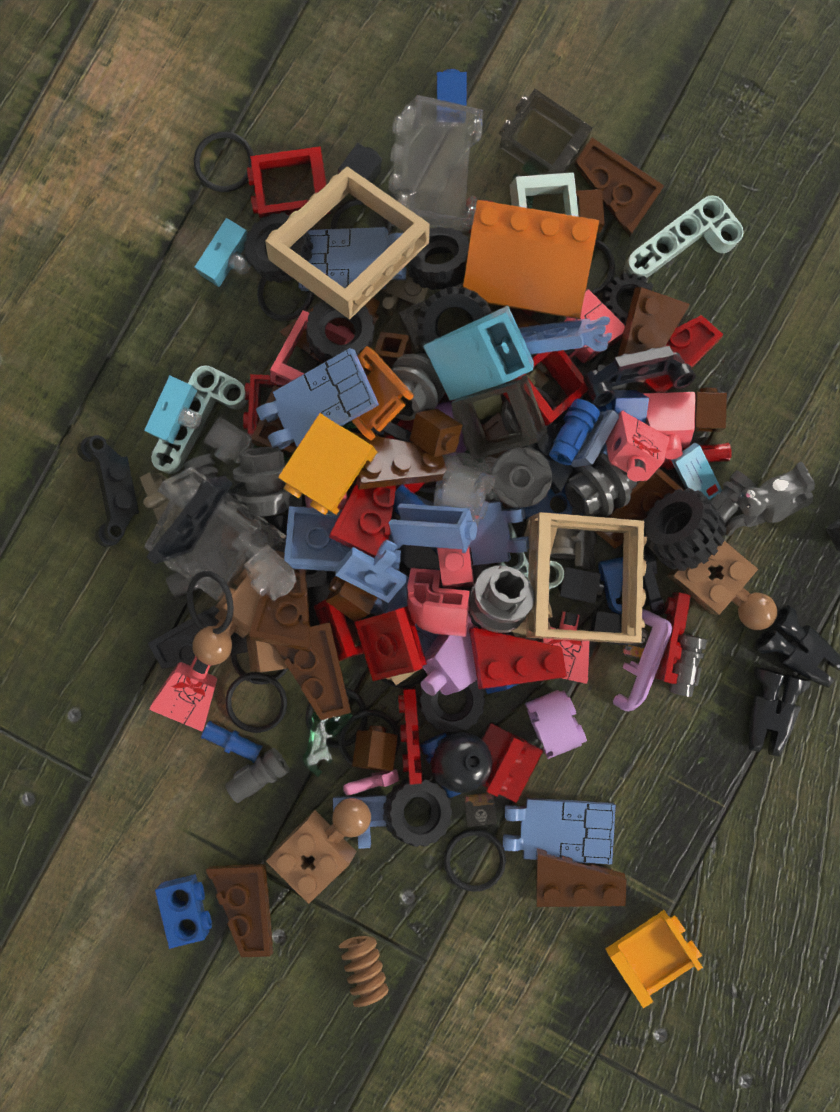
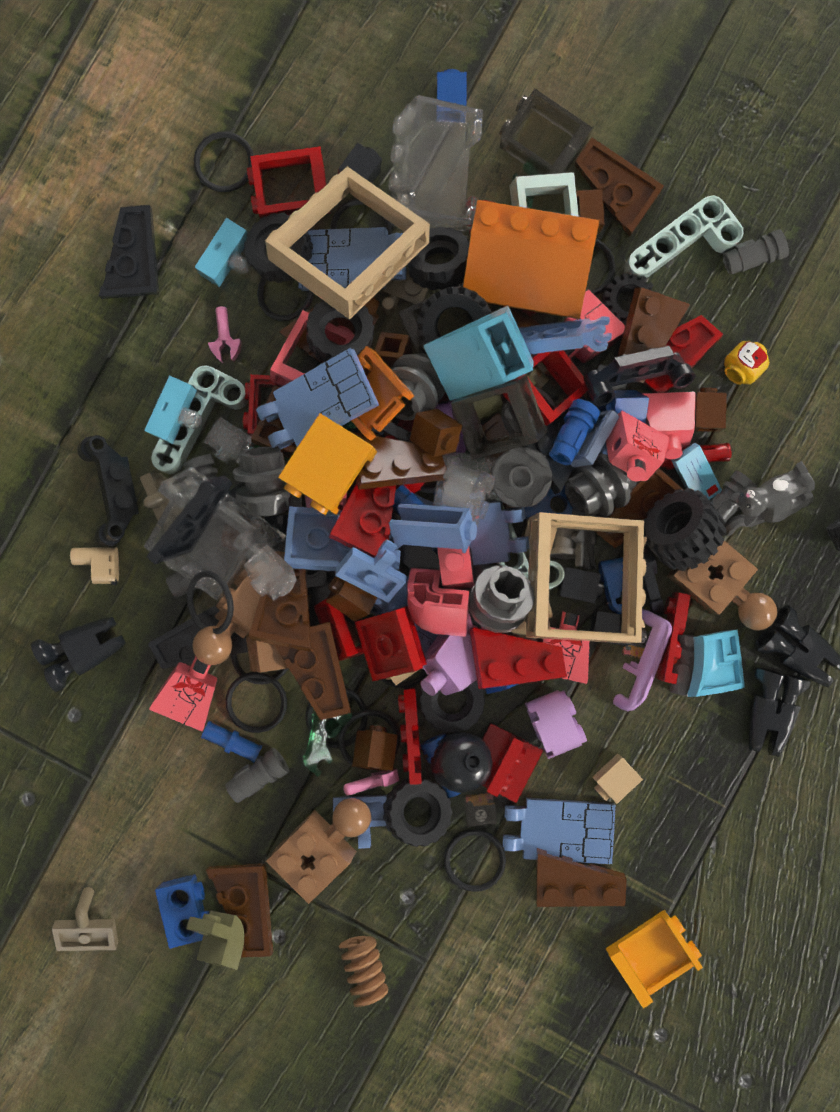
(81, 649): none -> black piece
(85, 933): none -> dark tan plate
(103, 563): none -> tan piece
(133, 256): none -> black wing
(221, 939): none -> olive brick
(224, 336): none -> bright pink bar
(616, 779): none -> tan brick
(716, 664): none -> medium azure plate
(746, 362): none -> yellow head
(753, 253): none -> dark grey axle

